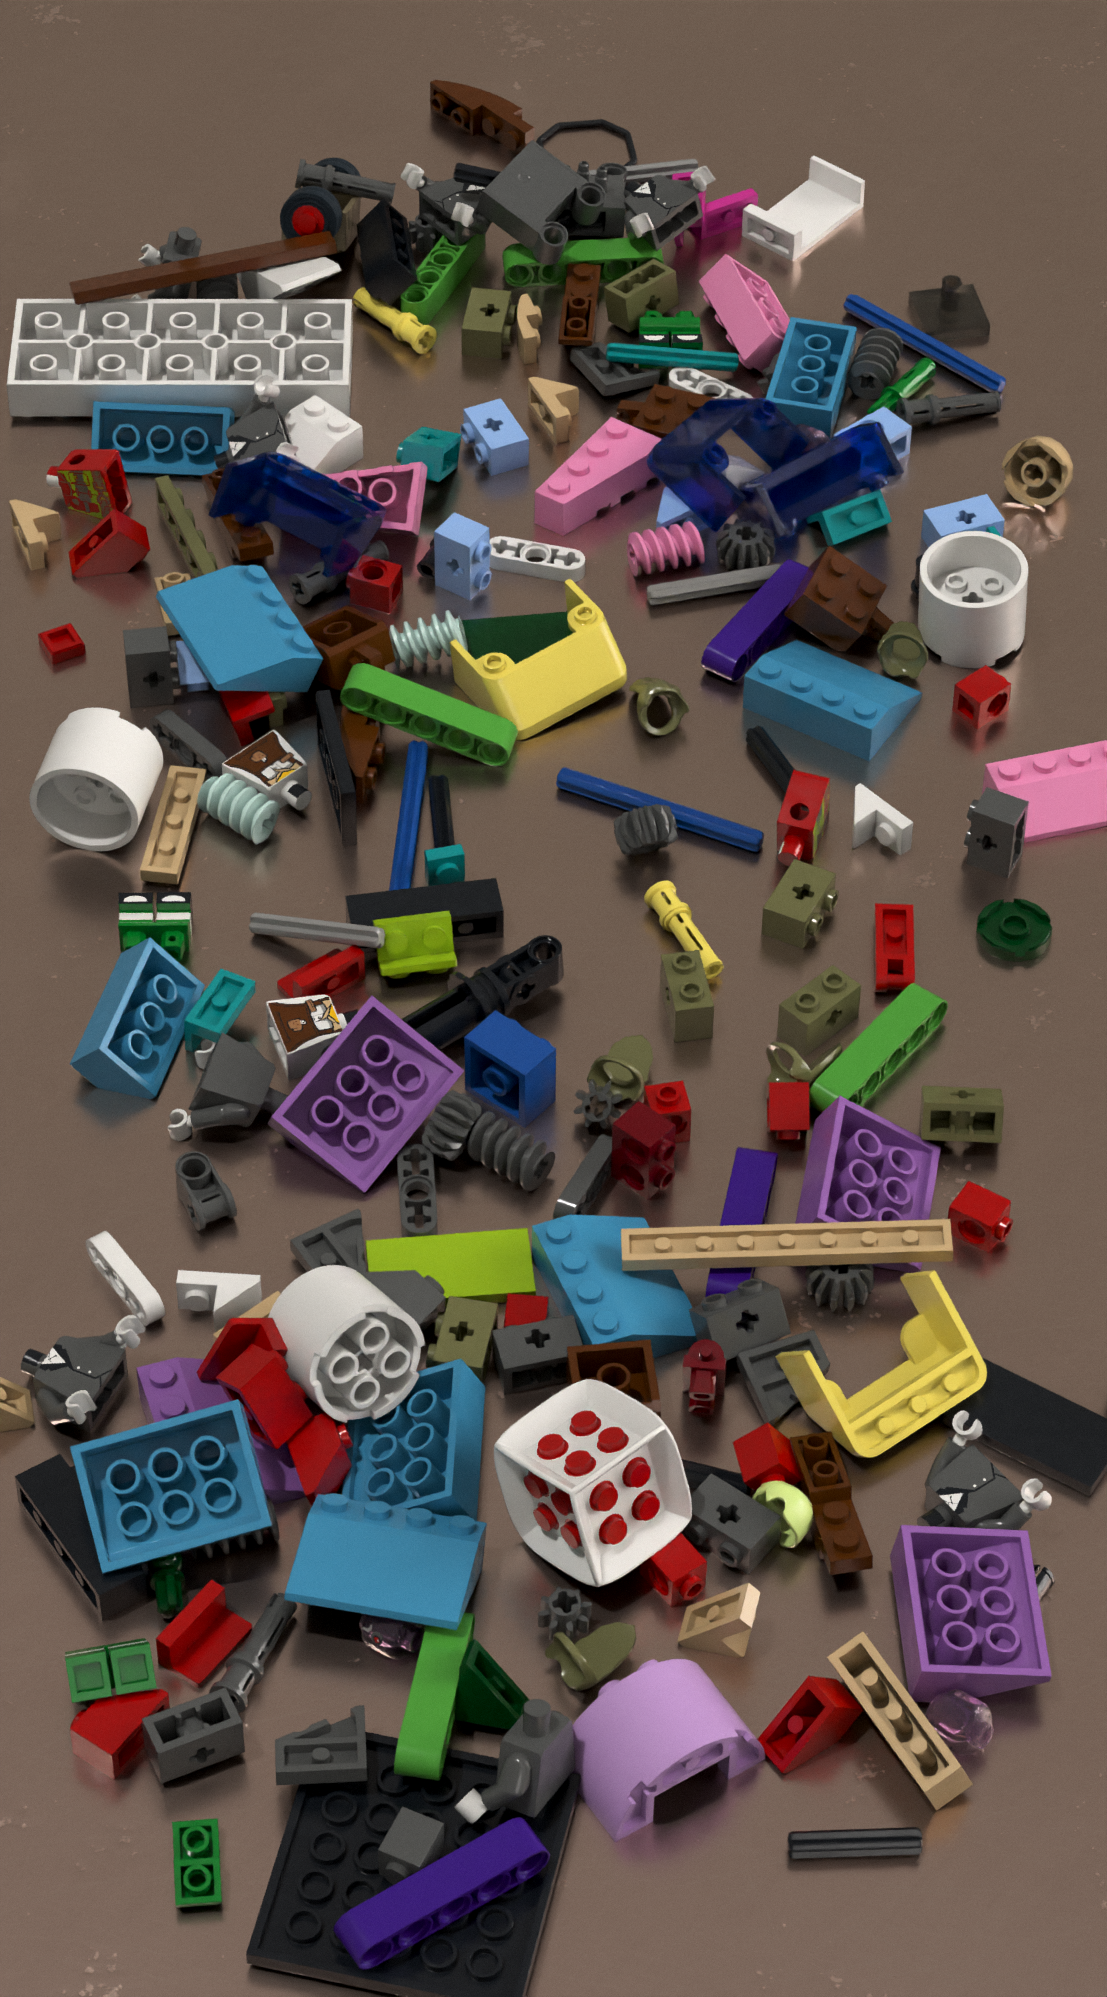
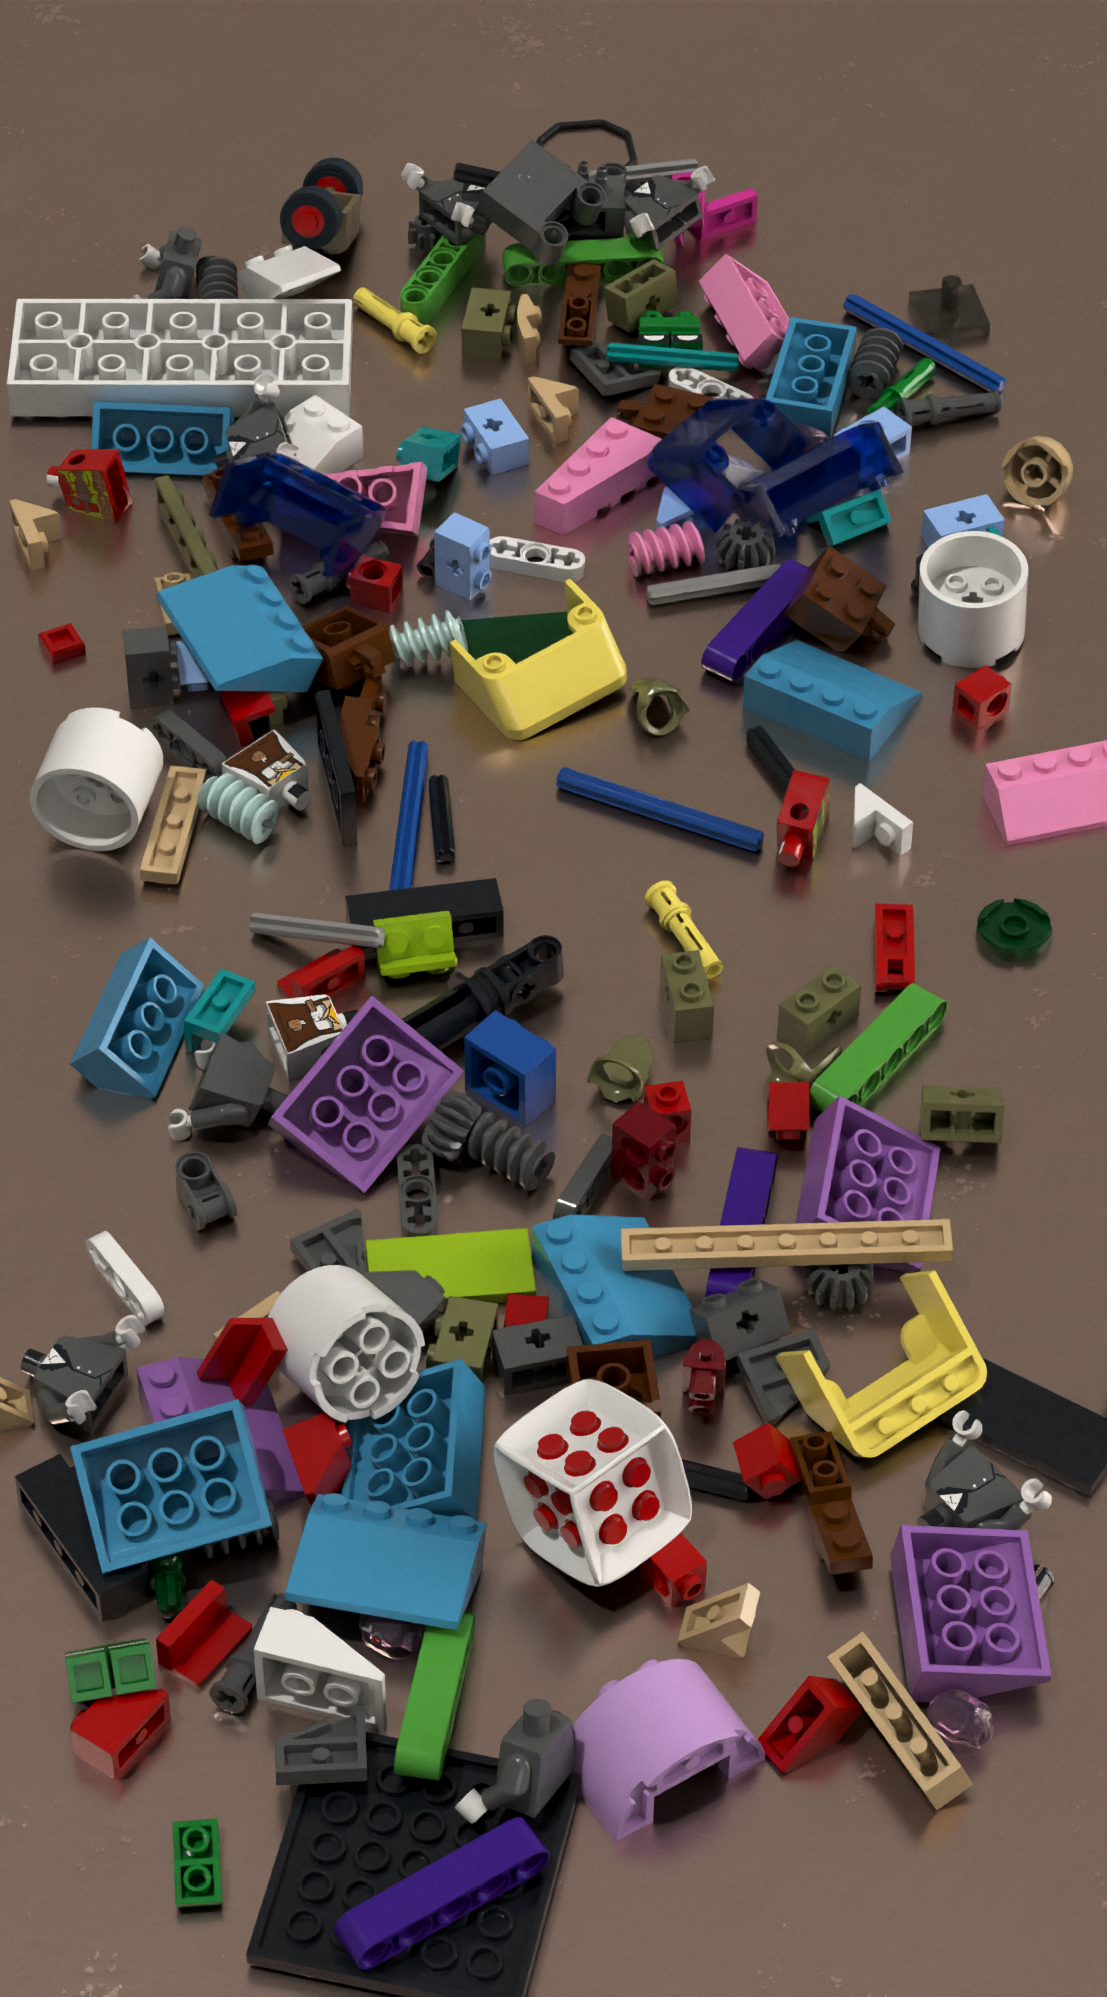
(110, 547): red slope -> none
(172, 924): green hips -> none
(193, 1735): dark grey brick -> none
(203, 267): reddish brown tile -> none
(223, 1293): white slope -> none
(269, 1396): red brick -> none
(315, 1671): none -> white slope
(341, 182): dark grey pin -> none
(386, 252): black brick -> none
(410, 1845): dark grey brick -> none
(429, 714): bright green beam -> none
(444, 865): teal plate -> none
(481, 111): reddish brown slope -> none
(486, 1691): dark green slope -> none
(564, 1613): dark grey gear -> none
(593, 1656): olive piece -> none
(603, 1094): dark grey gear -> none
(645, 829): dark grey gear -> none
(731, 1524): dark grey brick -> none
(791, 1505): yellowish green hair -> none
(799, 904): olive brick -> none
(807, 212): white panel -> none
(854, 1842): black axle -> none
(902, 650): olive piece -> none
(980, 1217): red brick -> none
(996, 832): dark grey brick -> none

